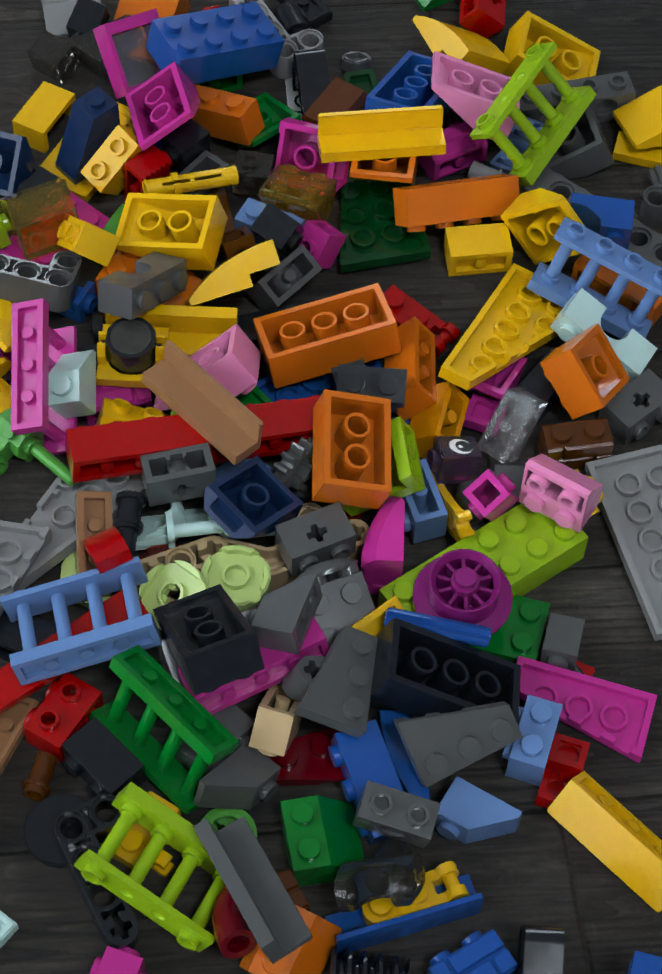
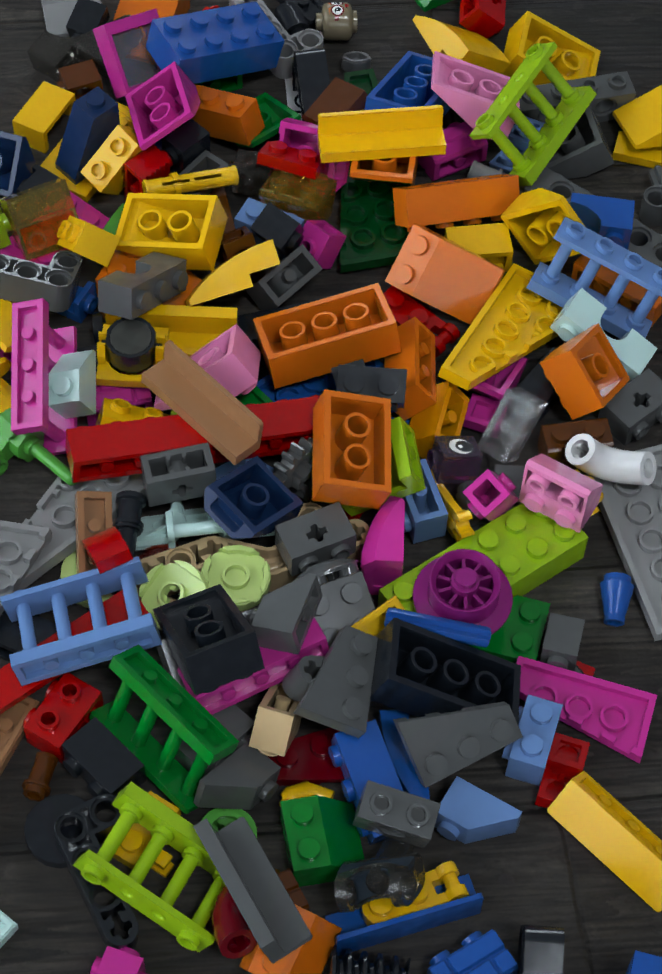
(79, 78): none -> reddish brown brick
(291, 160): none -> red plate
(305, 789): none -> yellow arm
(336, 21): none -> dark tan head
(444, 274): none -> orange slope
(609, 462): none -> white cylinder
(616, 595): none -> blue cone

